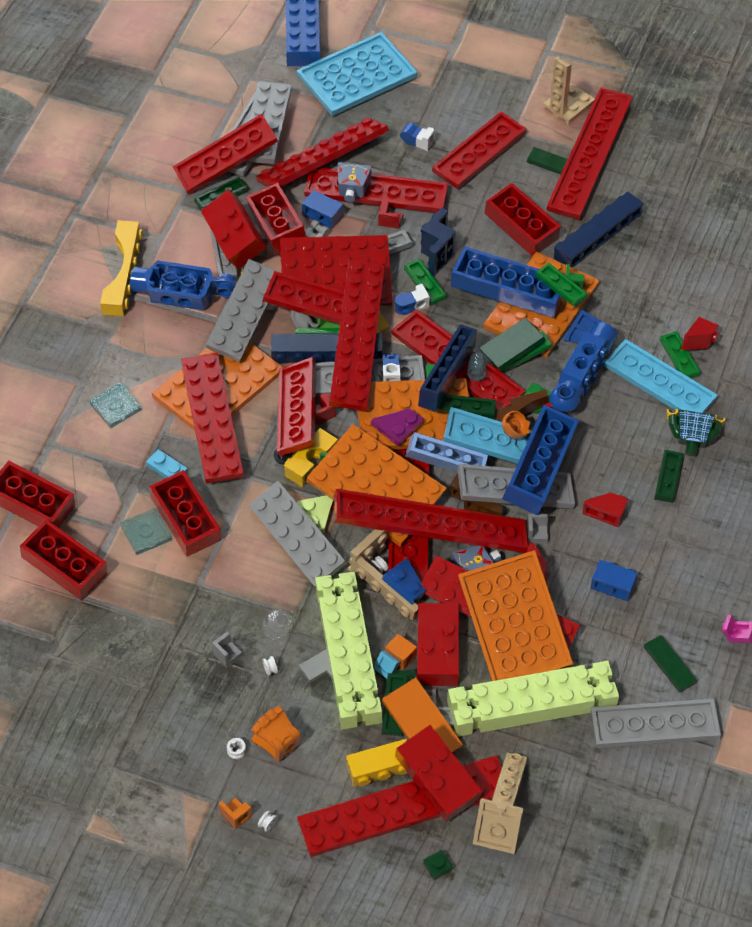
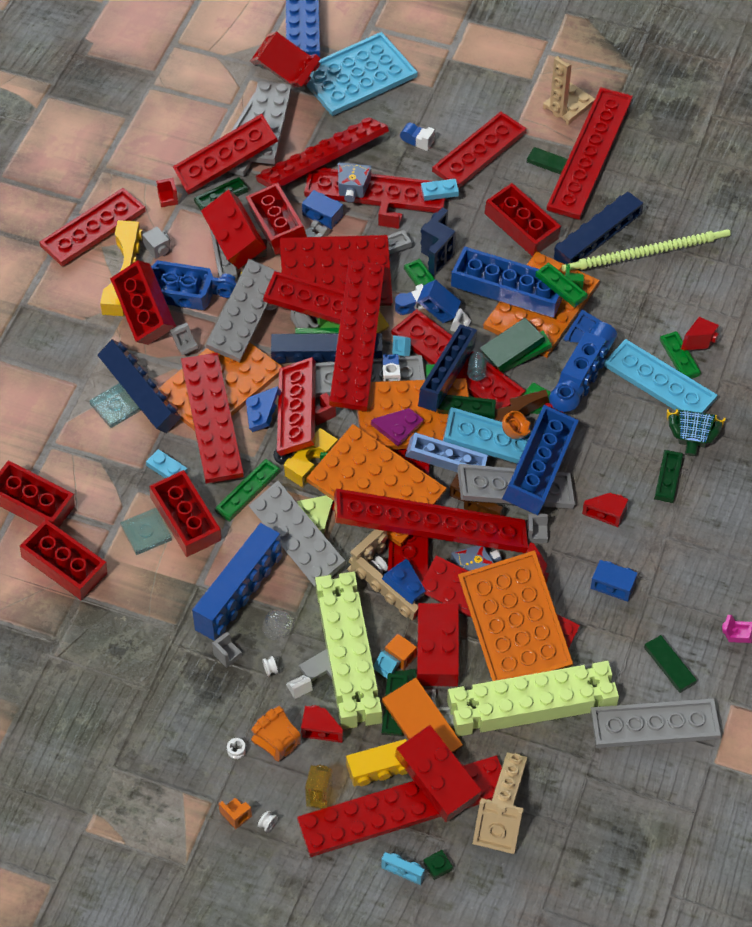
(91, 226): none -> red plate
(139, 386): none -> dark blue brick
(142, 302): none -> red brick
(156, 242): none -> light grey brick
(167, 192): none -> red panel
(183, 339): none -> light grey bracket
(237, 582): none -> blue brick
(247, 490): none -> green tile
(261, 407): none -> wing
(286, 60): none -> red bracket
(300, 686): none -> white slope
(318, 787): none -> clear yellow brick
(320, 725): none -> red slope
(400, 867): none -> medium azure plate
(401, 345): none -> medium azure plate
(439, 189): none -> medium azure plate
(439, 301): none -> blue brick
(460, 318): none -> white slope
(708, 236): none -> yellowish green hose

